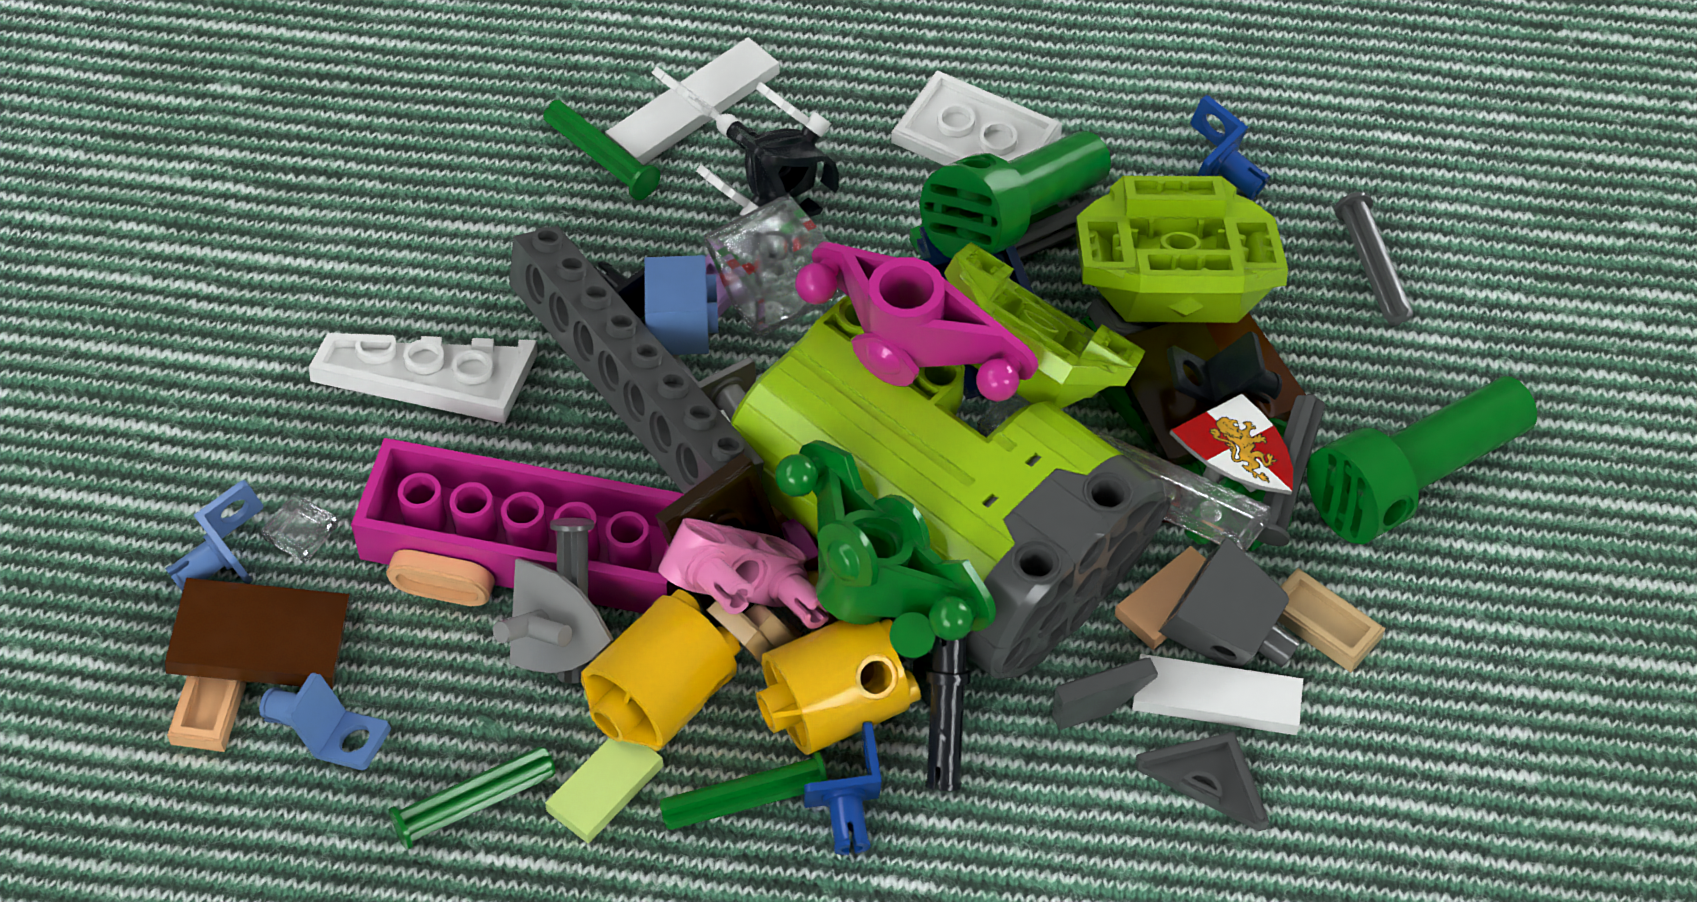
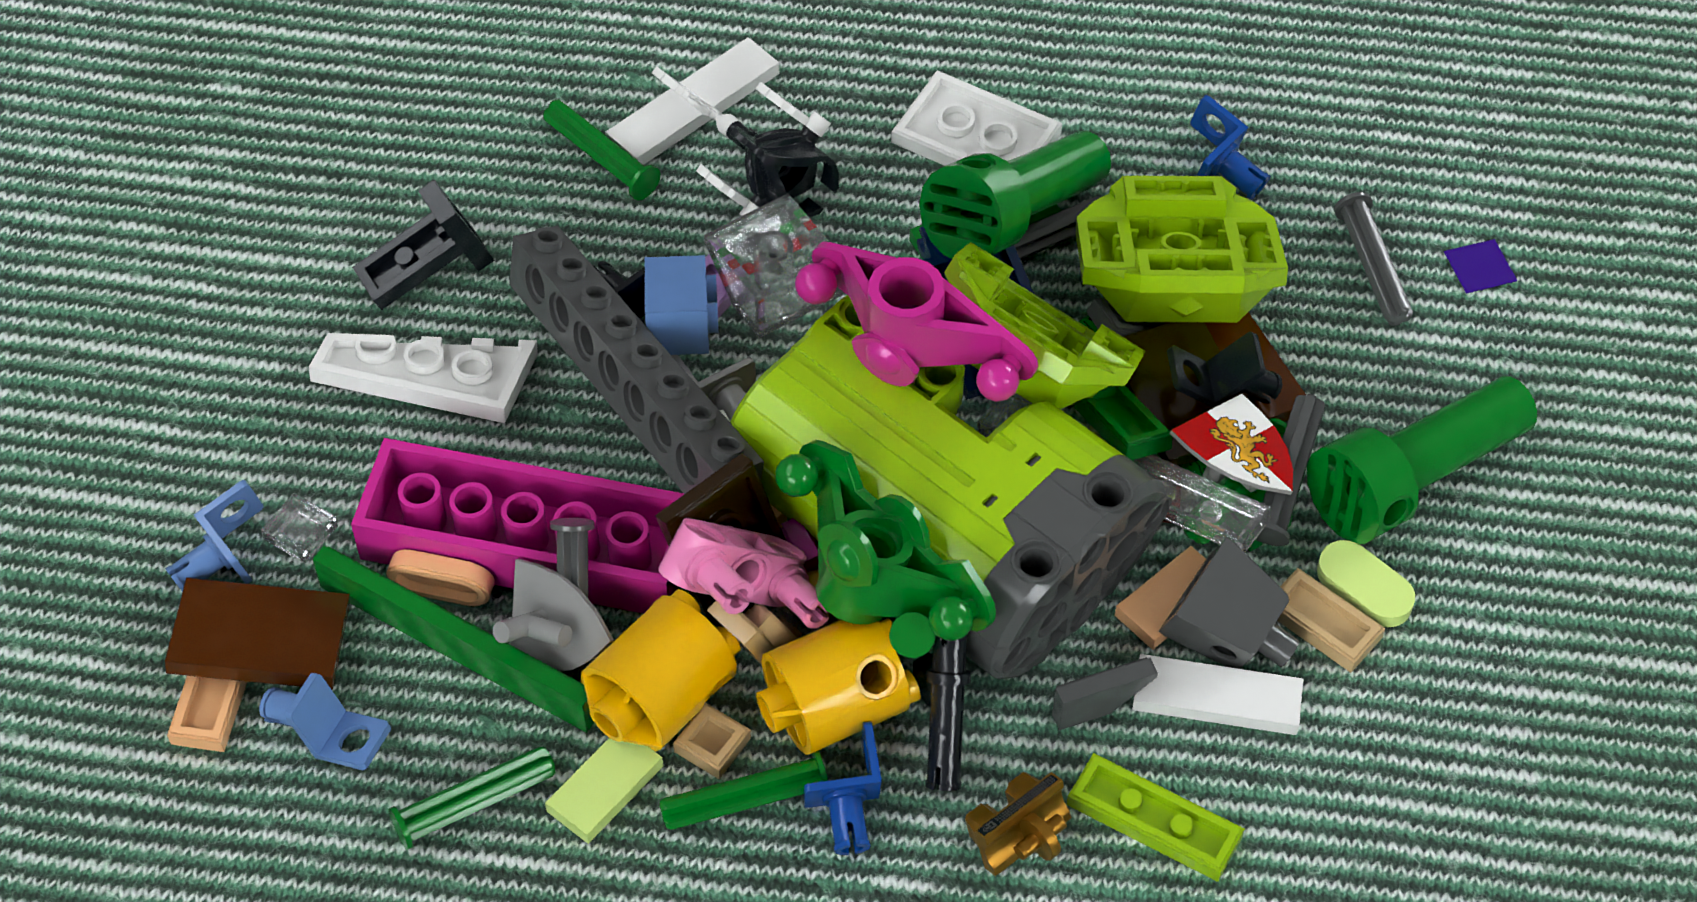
(421, 250): none -> black bracket
(454, 637): none -> green tile
(712, 741): none -> tan tile
(1023, 826): none -> pearl gold hips
(1125, 422): none -> green tile
(1155, 817): none -> lime tile
(1211, 773): dark grey tile -> none
(1366, 582): none -> yellowish green tile
(1480, 266): none -> dark purple sticker

